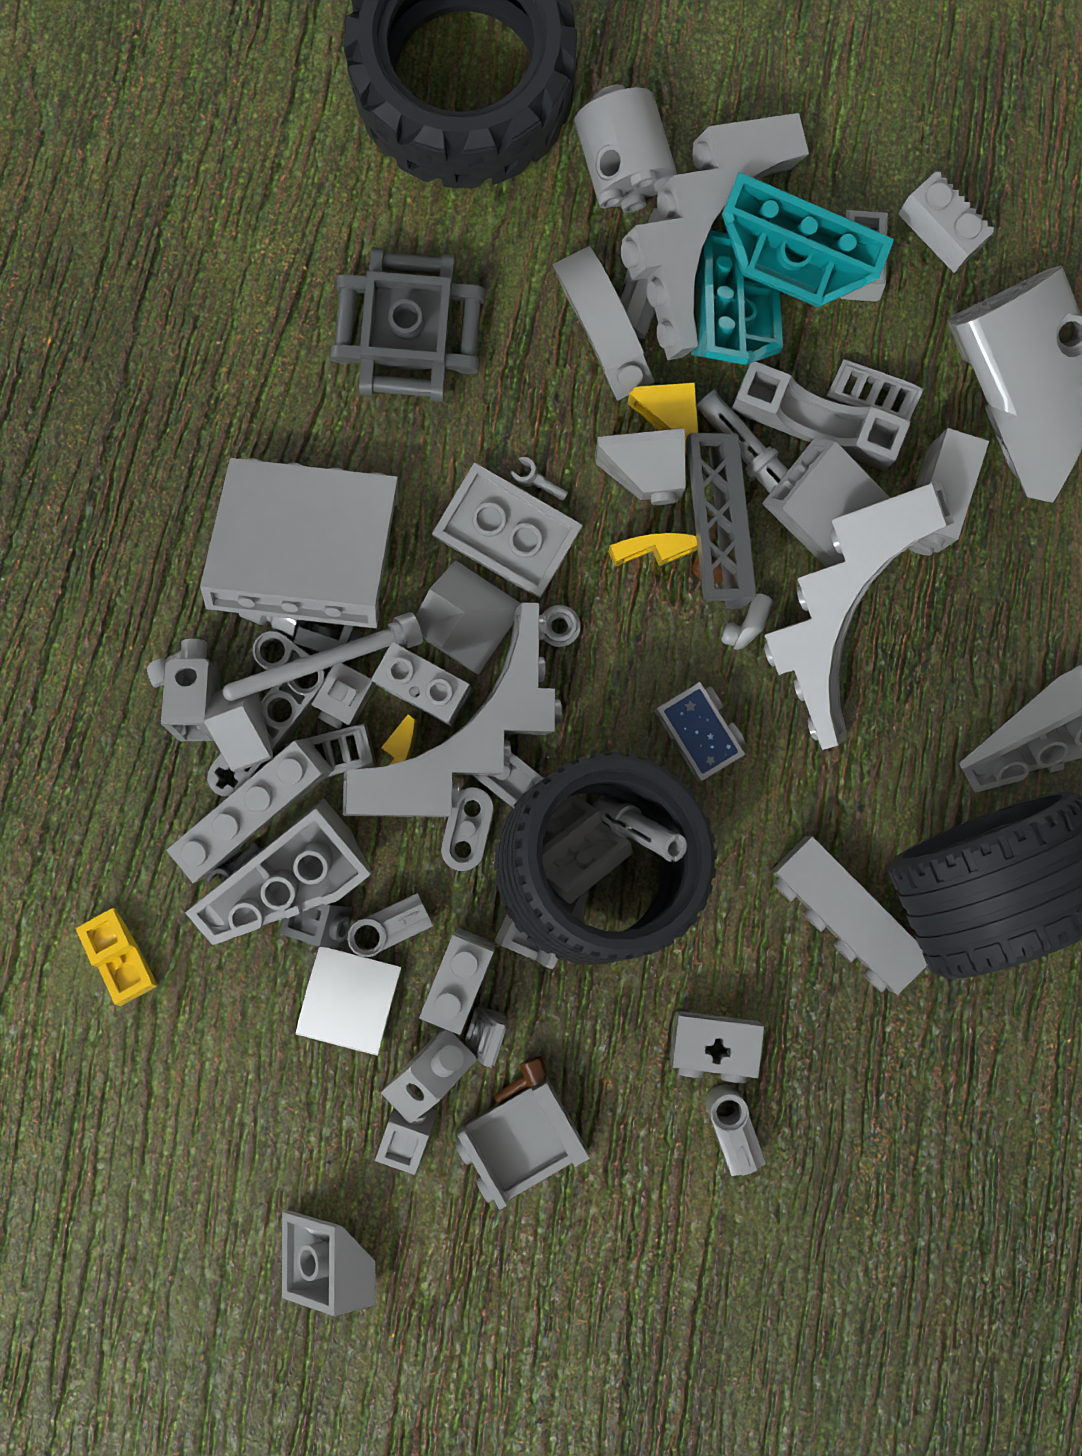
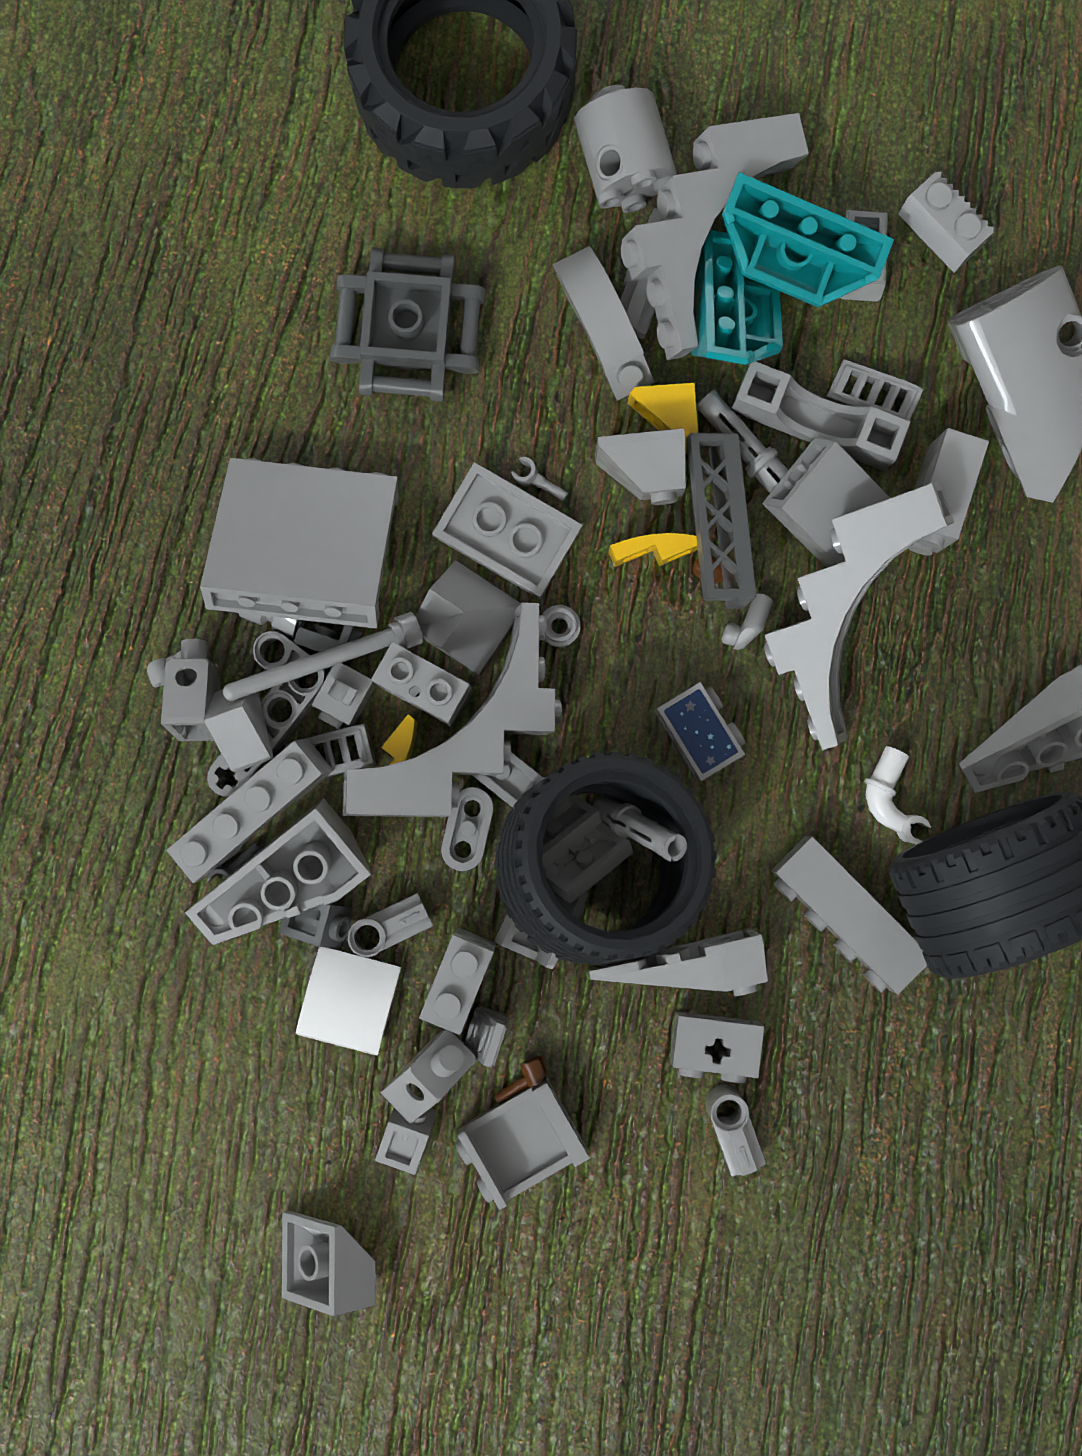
(117, 957): yellow slope -> none
(715, 963): none -> light grey wedge
(880, 794): none -> white piece

